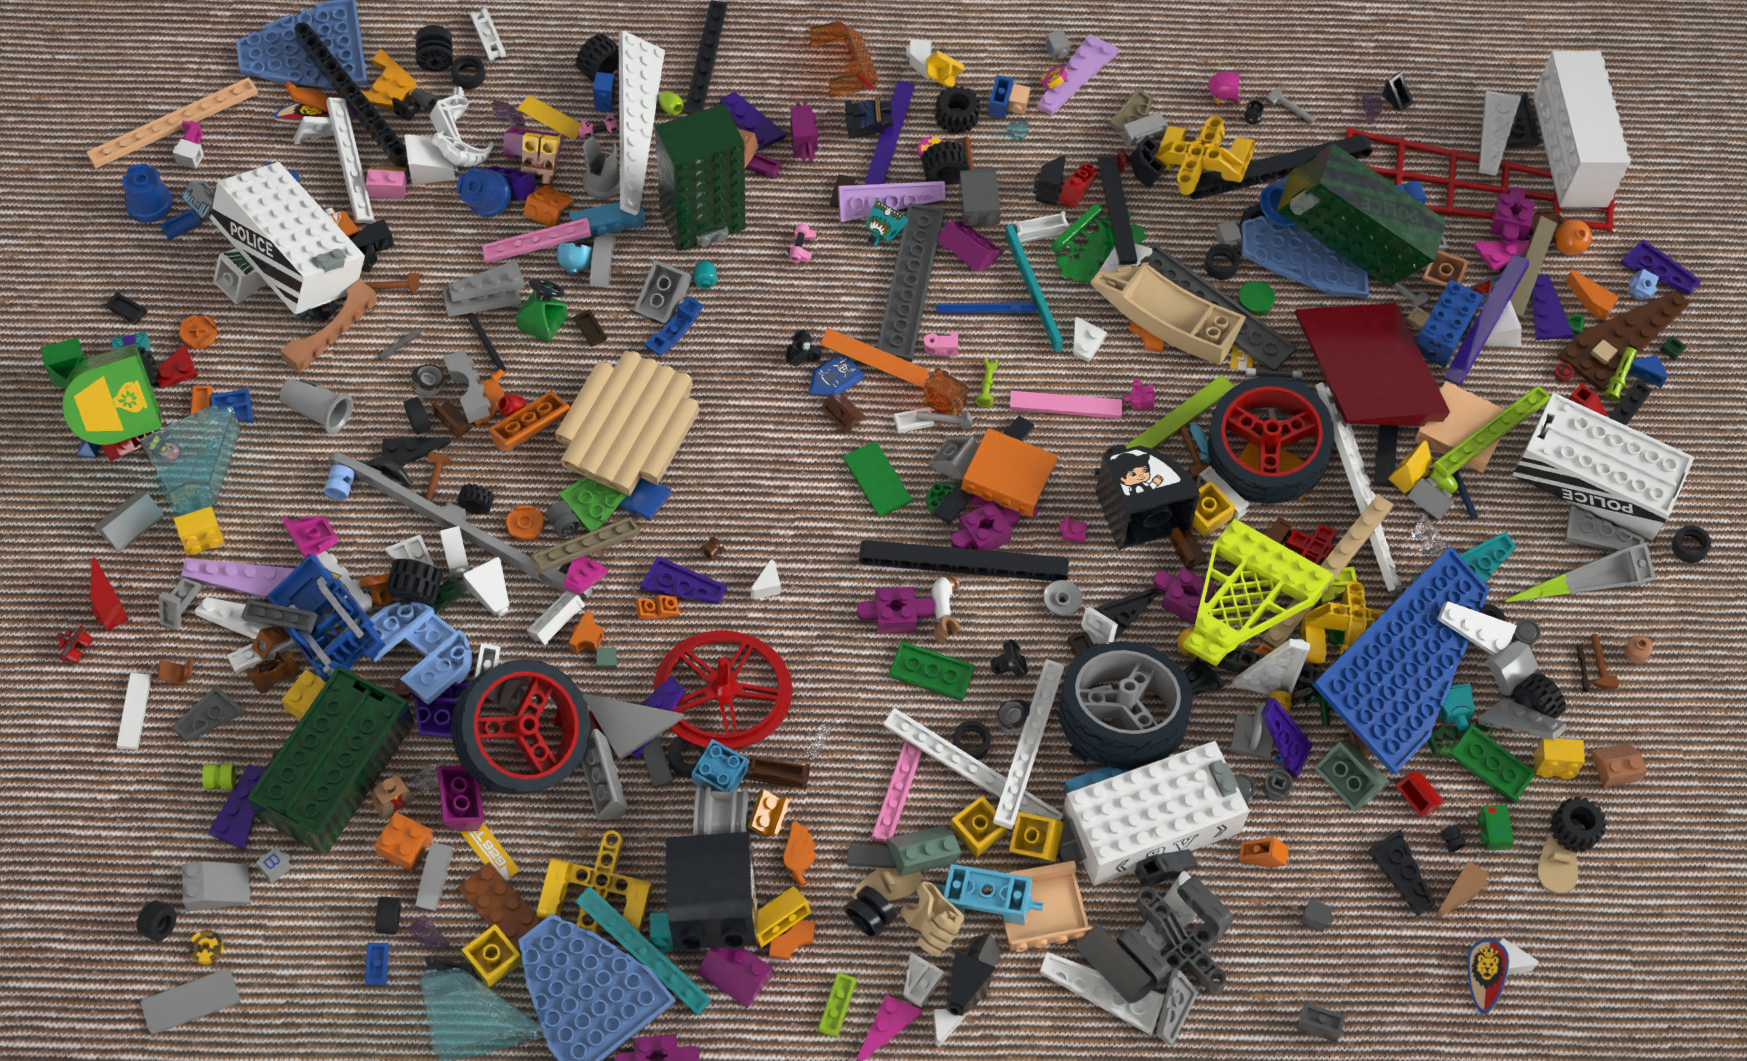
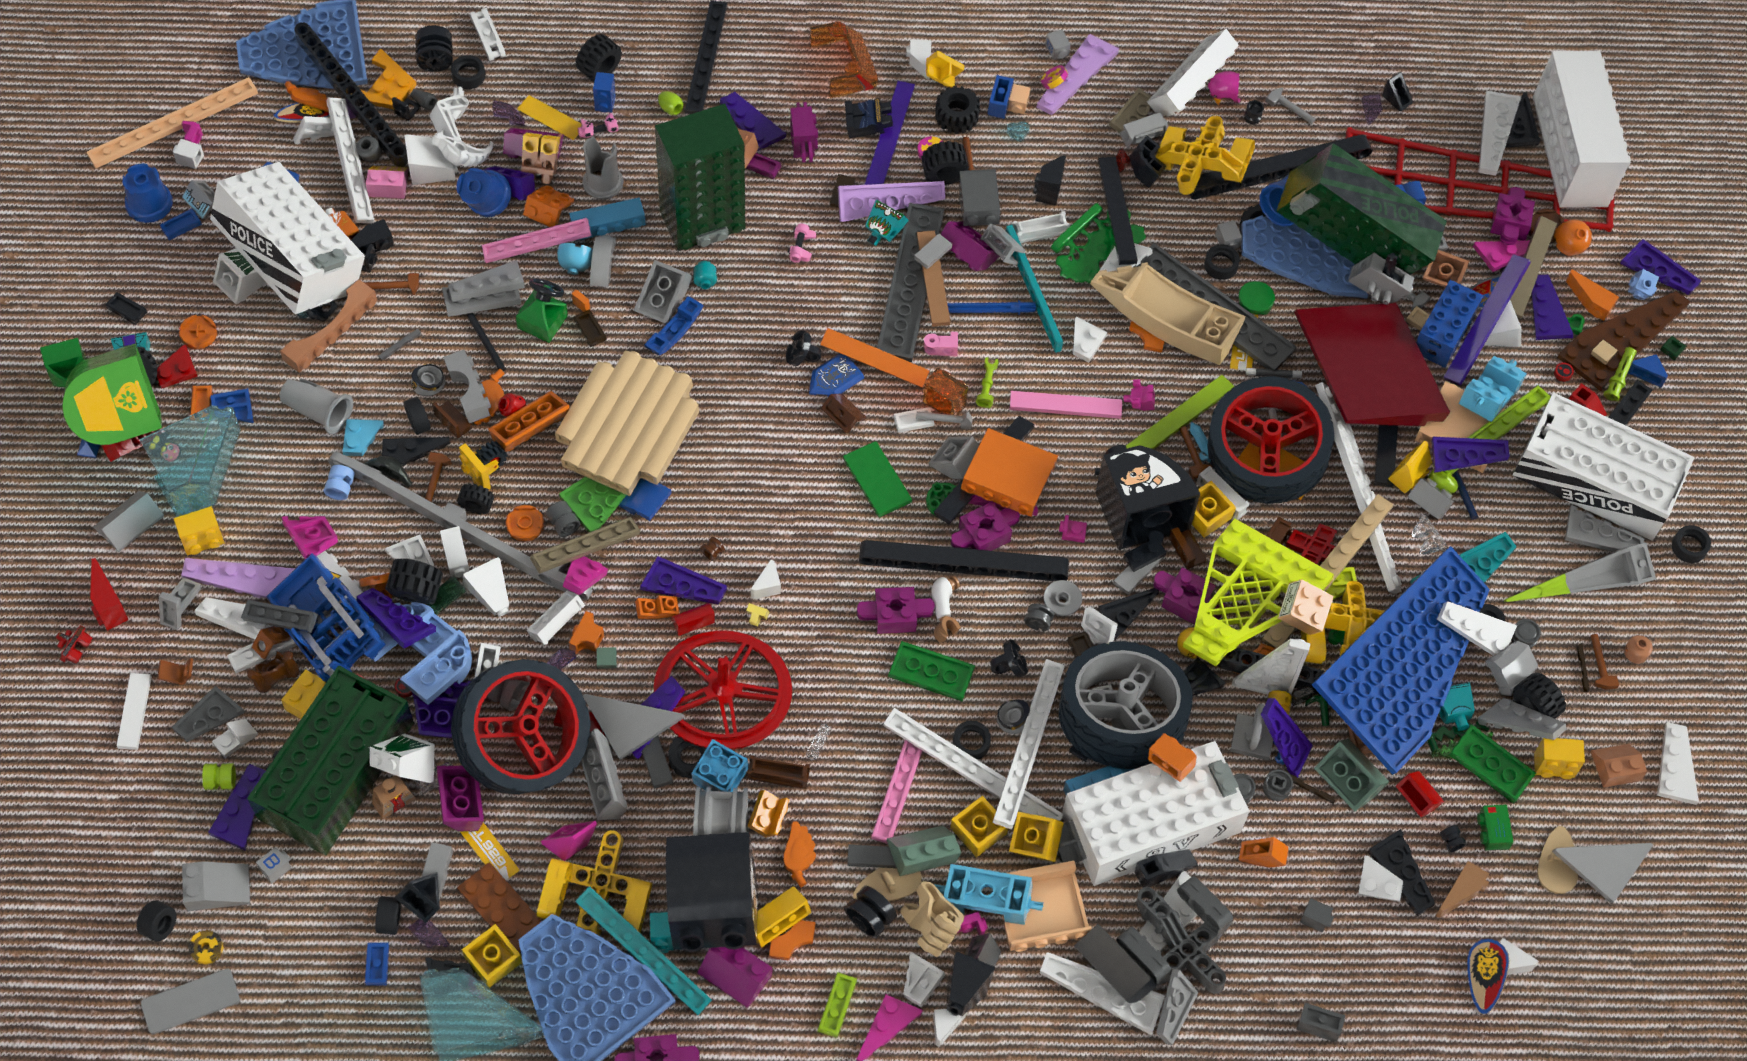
(236, 736): none -> white slope
(360, 435): none -> medium azure wing
(369, 149): none -> dark grey head
(394, 619): none -> dark purple wing
(403, 841): orange brick -> none
(405, 757): none -> white slope
(421, 896): none -> black slope
(482, 462): none -> yellow plate
(562, 658): none -> clear purple slope
(569, 839): none -> dark pink slope
(580, 301): none -> orange tile
(638, 92): white wing -> none
(693, 619): none -> red brick
(756, 614): none -> light yellow tile
(933, 251): none -> light grey tile
(934, 286): none -> medium nougat tile
(971, 921): none -> dark pink bracket
(1002, 243): none -> light grey window
(1039, 617): none -> dark grey wheel
(1078, 184): red slope -> none
(1129, 580): none -> light grey tile
(1147, 552): none -> black hinge
(1172, 757): none -> orange brick
(1193, 73): none -> white brick
(1305, 607): none -> light nougat brick
(1321, 794): none -> dark brown piece
(1379, 882): none -> white wing
(1381, 278): none -> light grey piece
(1458, 453): none -> dark purple wing
(1493, 388): none -> medium azure brick
(1587, 814): black tyre -> none
(1605, 866): none -> light grey tile
(1676, 766): none -> white wing

